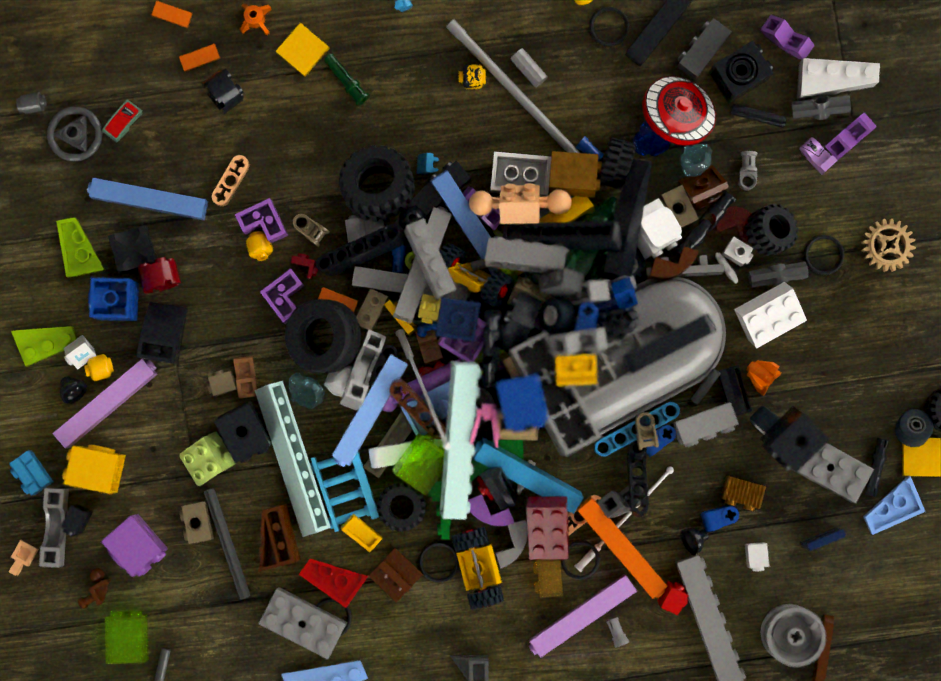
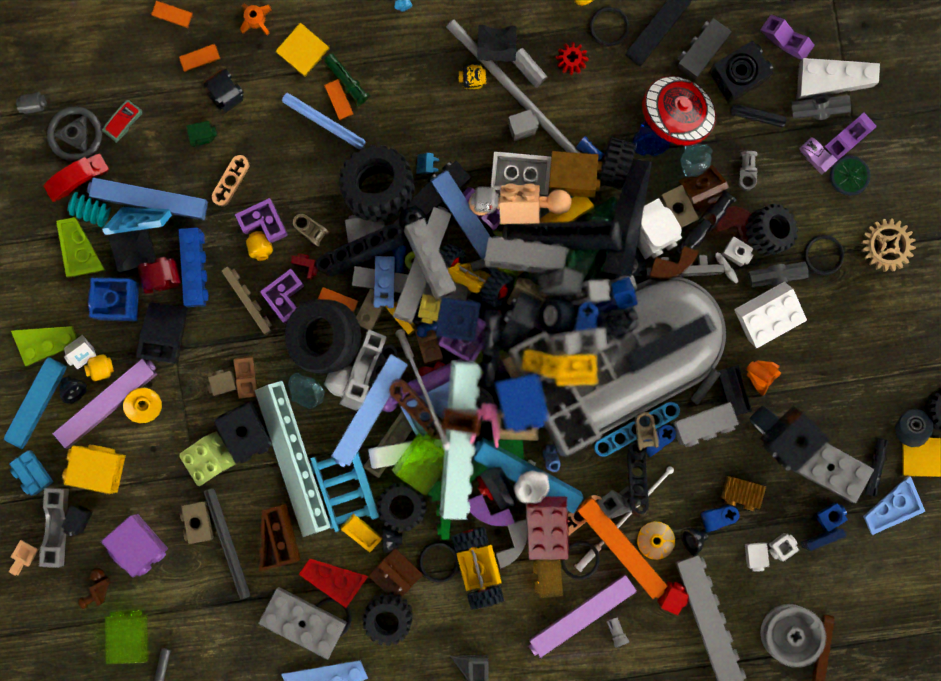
(35, 403): none -> dark azure beam
(74, 175): none -> red arch
(87, 210): none -> teal piece
(135, 219): none -> dark azure wing
(145, 412): none -> yellow dish
(193, 267): none -> blue brick
(201, 133): none -> dark green window
(252, 306): none -> dark tan plate
(323, 121): none -> light blue axle
(338, 99): none -> orange piece
(384, 281): none -> medium blue plate
(385, 633): none -> black tyre
(391, 539): none -> black piece
(461, 420): none -> reddish brown slope
(484, 199): none -> light grey head
(496, 43): none -> black brick
(523, 125): none -> light grey brick
(532, 487): none -> white hair
(543, 364): none -> yellow slope
(551, 458): none -> medium blue arm
(565, 61): none -> red gear
(648, 533): none -> tan dish
(783, 547): none -> white brick
(823, 519): none -> blue brick
(850, 175): none -> dark green wheel

